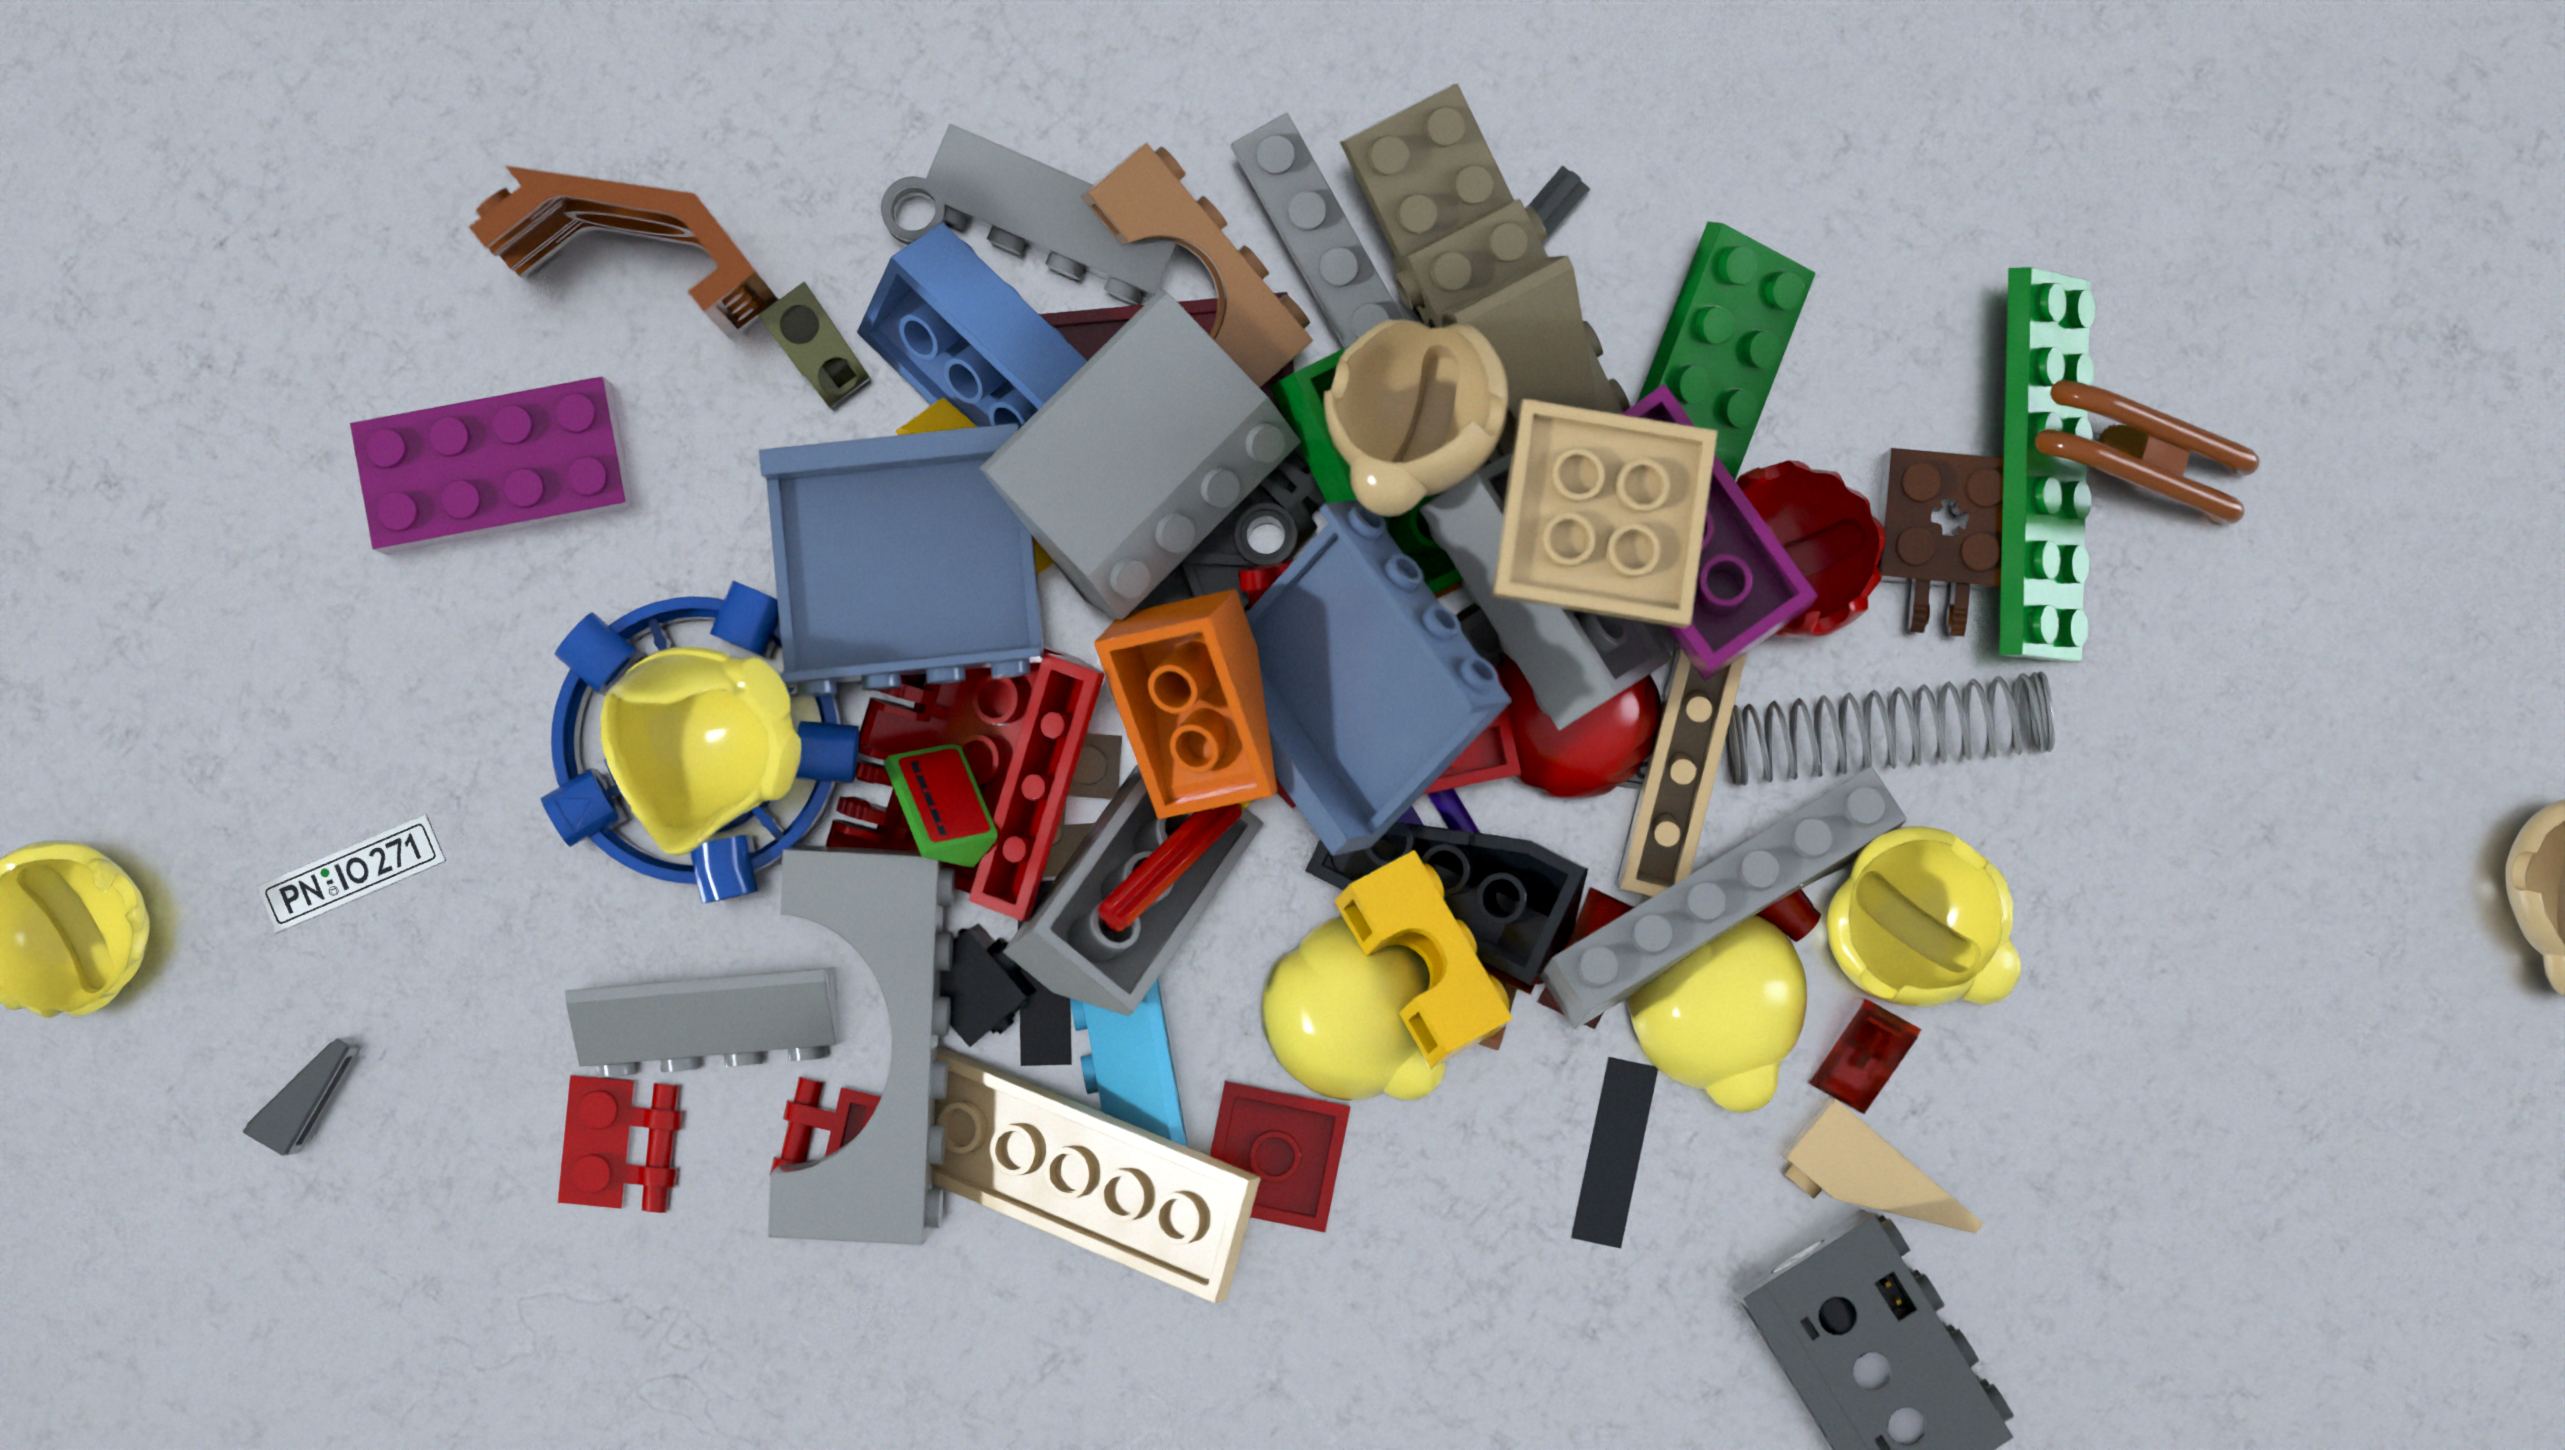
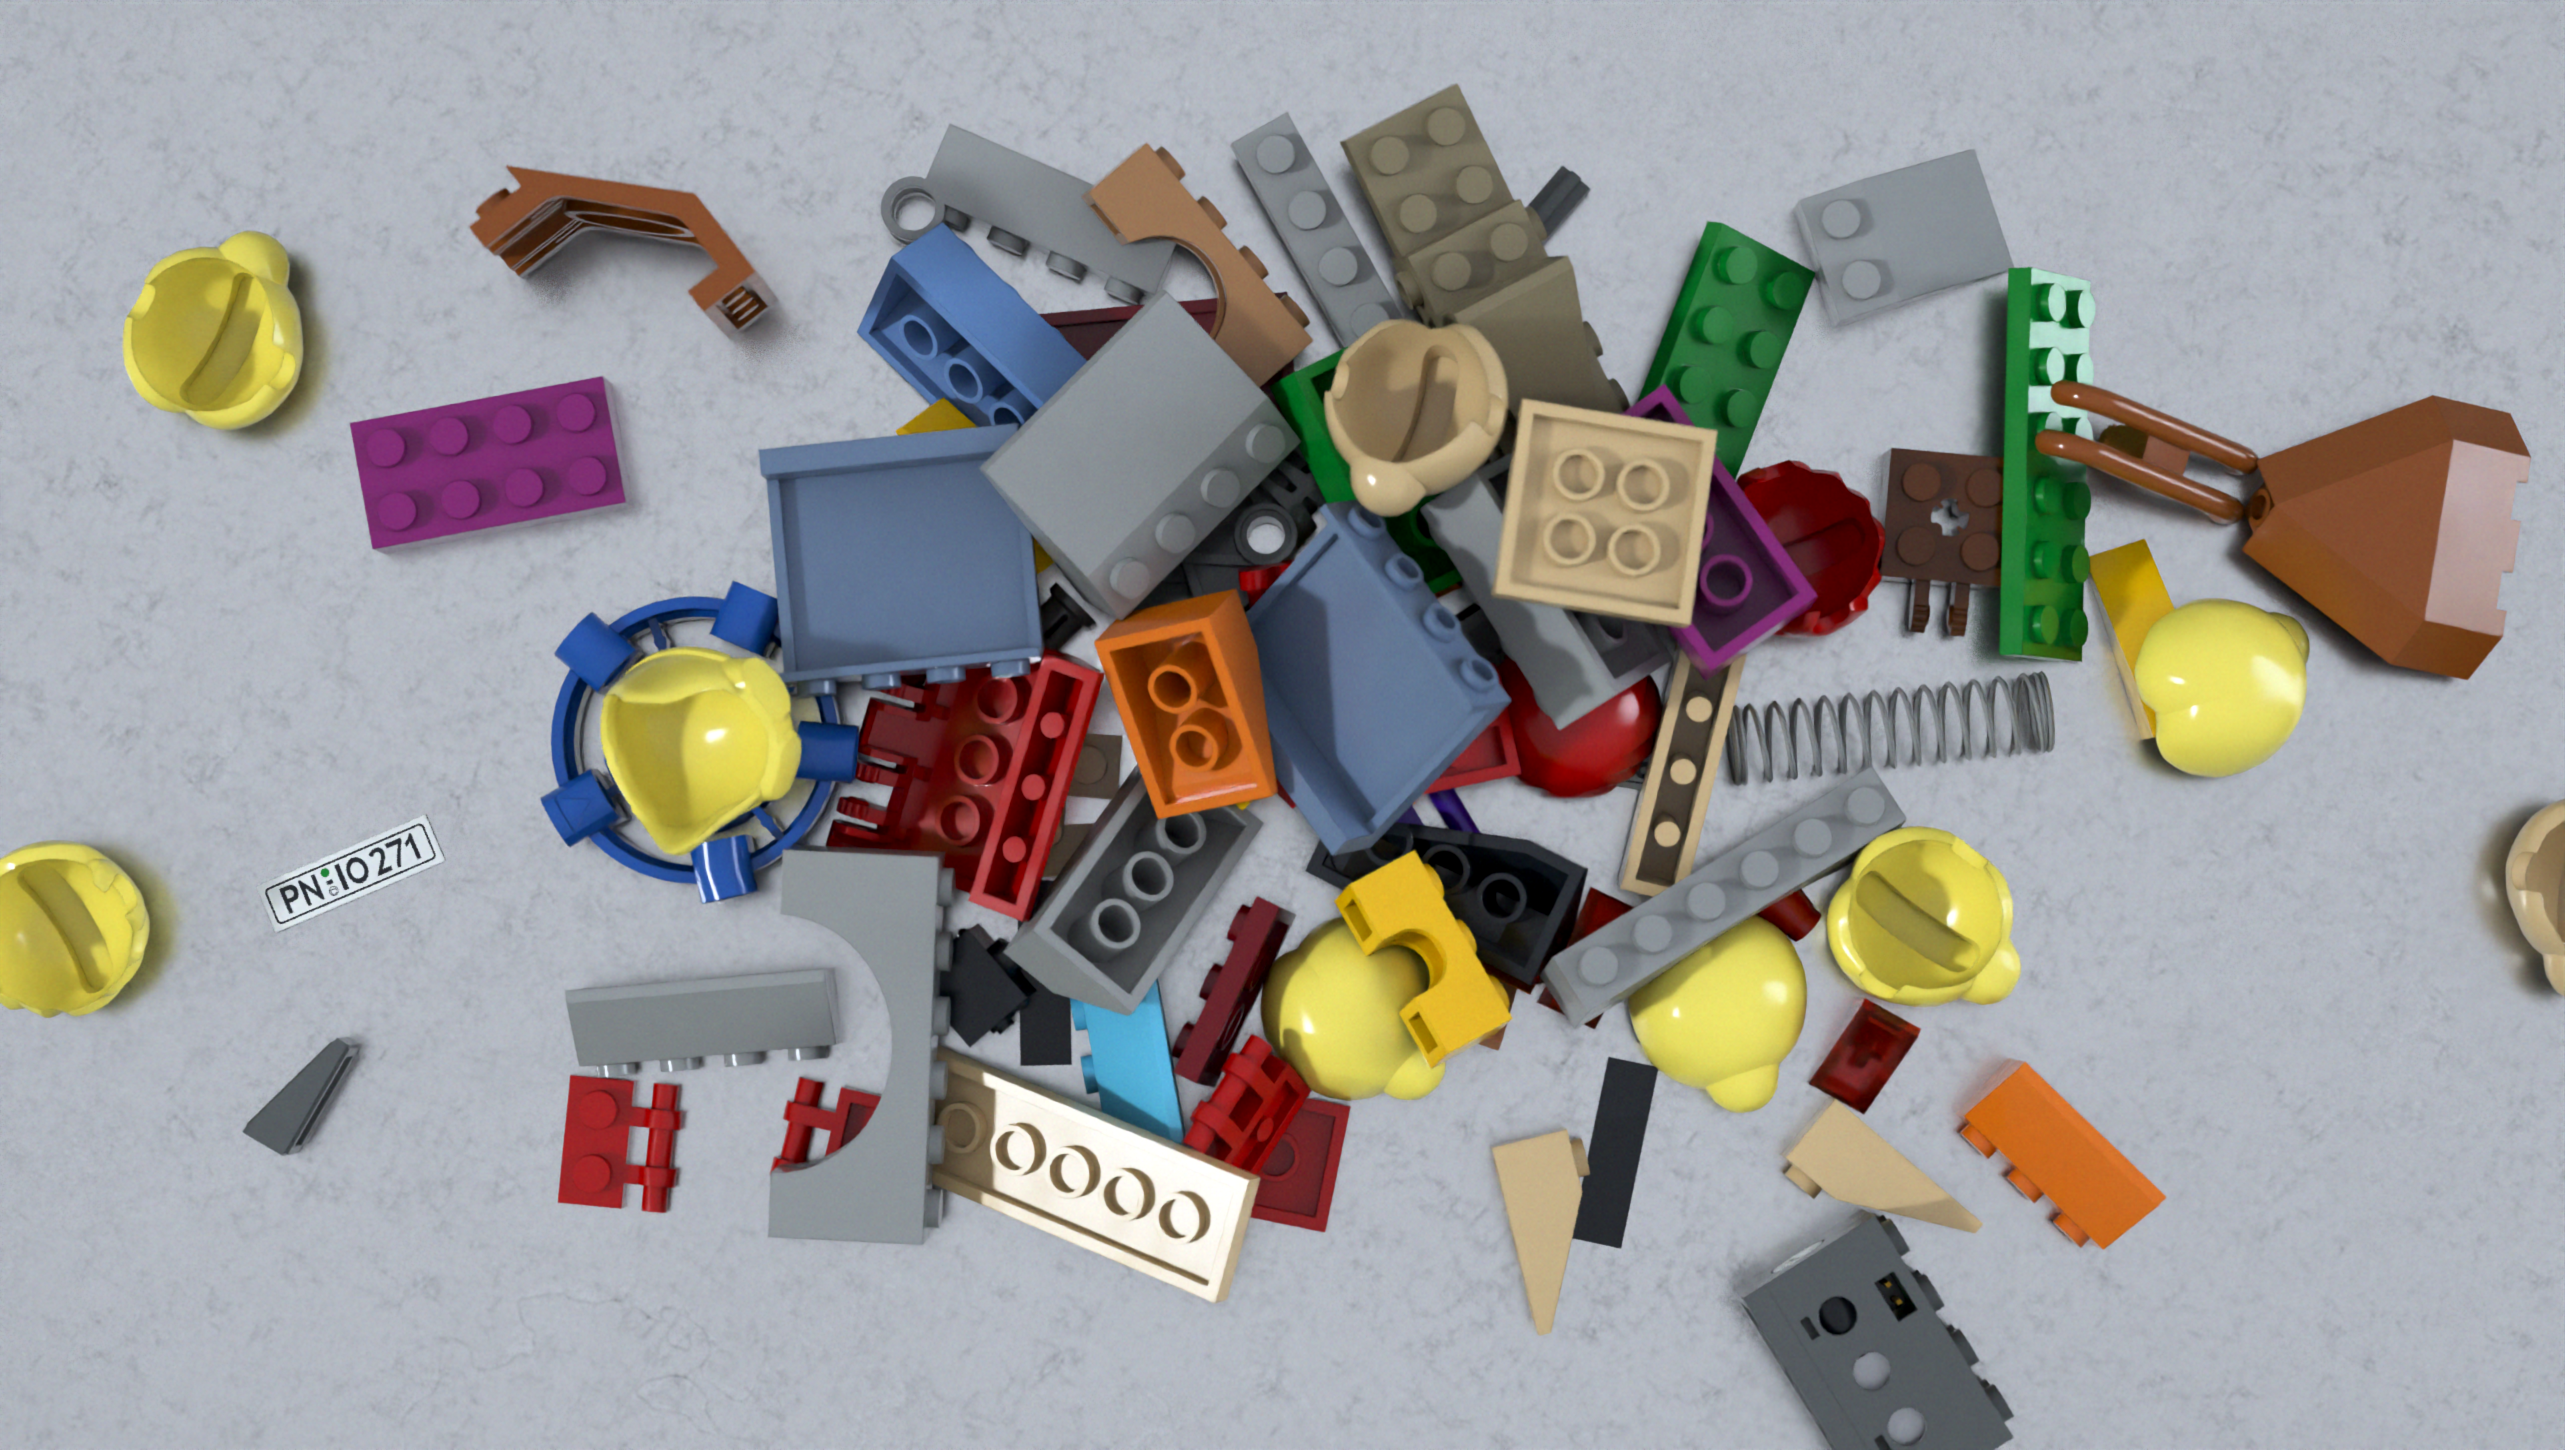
(217, 332): none -> light yellow piece
(814, 344): olive leg -> none
(942, 804): slope -> none
(1069, 624): none -> dark grey bush
(1166, 865): red axle -> none
(1231, 991): none -> dark red plate
(1247, 1108): none -> red plate
(1542, 1206): none -> tan slope
(1902, 237): none -> light grey slope
(2057, 1156): none -> orange slope
(2129, 602): none -> yellow slope
(2223, 684): none -> light yellow piece
(2399, 529): none -> dark orange panel

